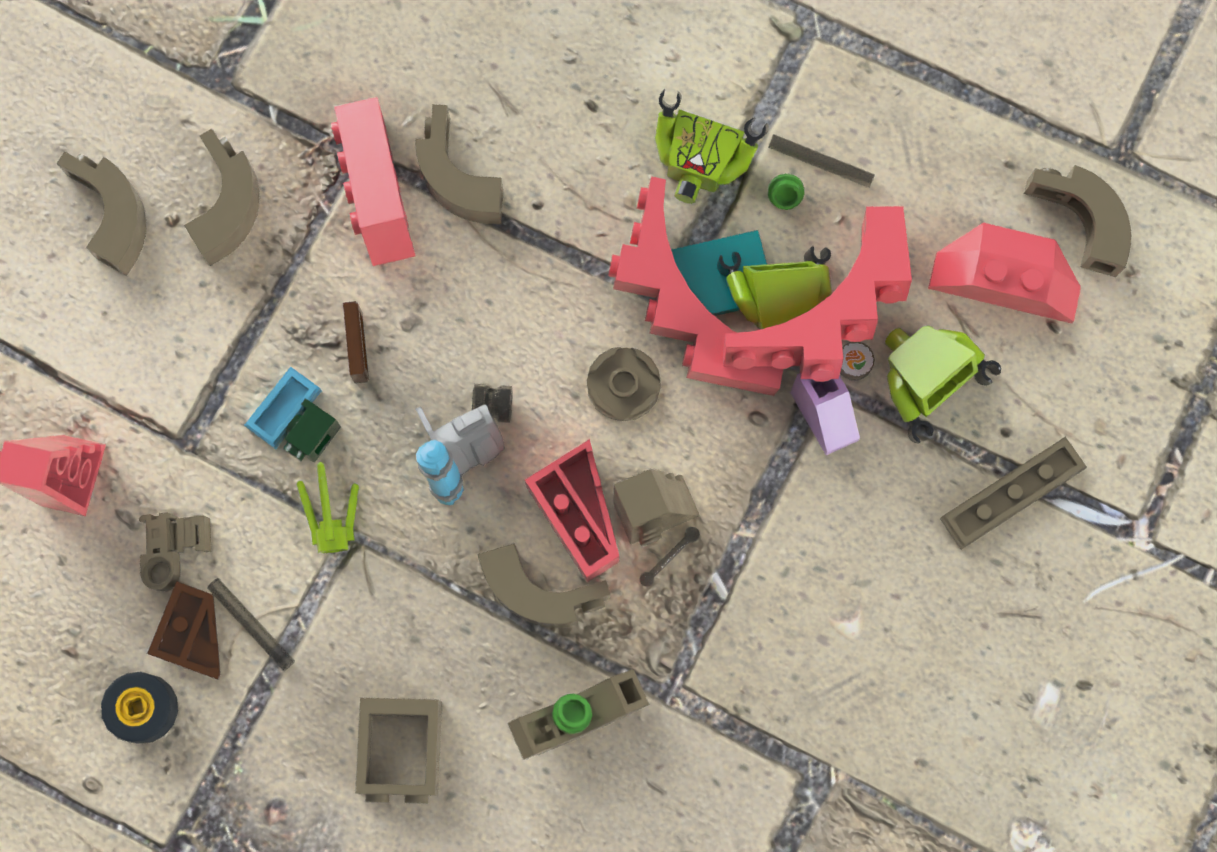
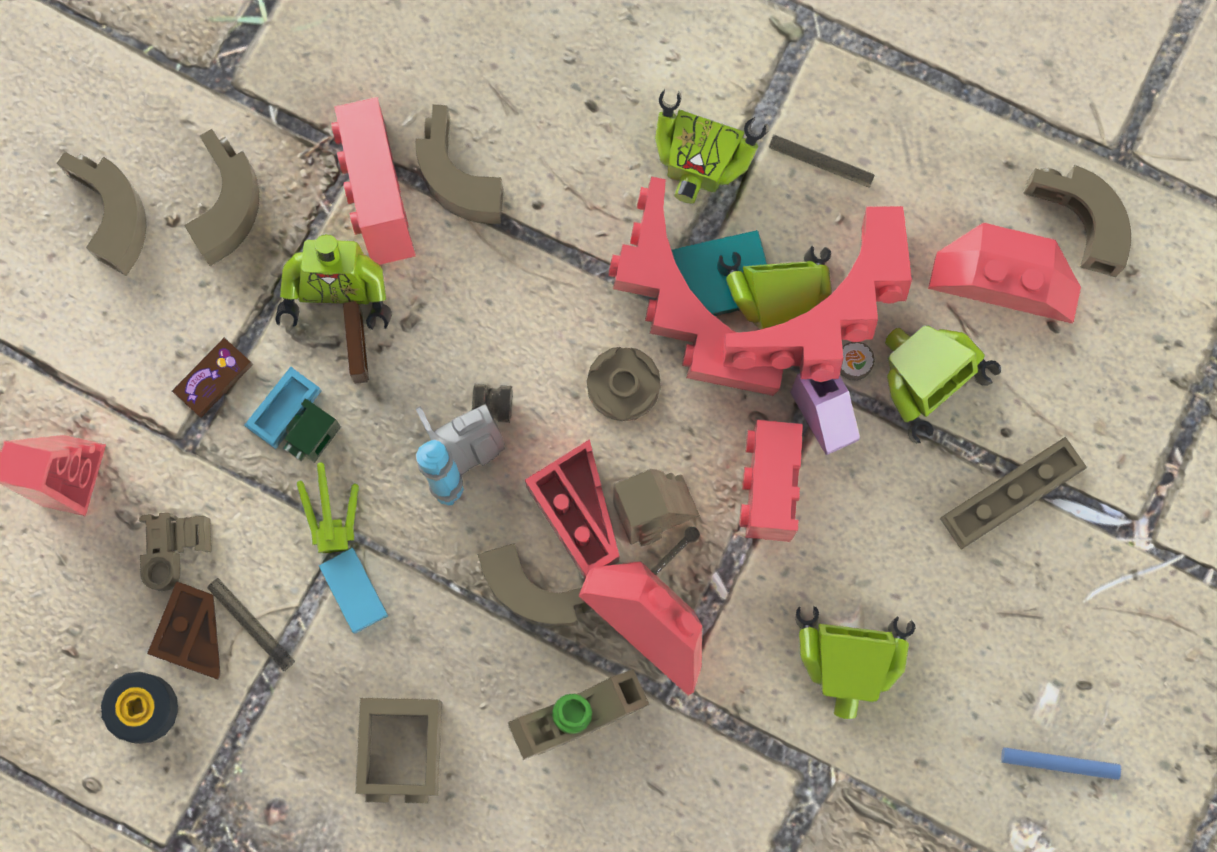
(212, 377): none -> reddish brown tile
(333, 273): none -> lime torso
(353, 590): none -> medium azure tile
(648, 618): none -> coral wedge
(772, 481): none -> coral wedge
(786, 191): bright green plate -> none
(852, 661): none -> lime torso
(1061, 763): none -> medium blue bar

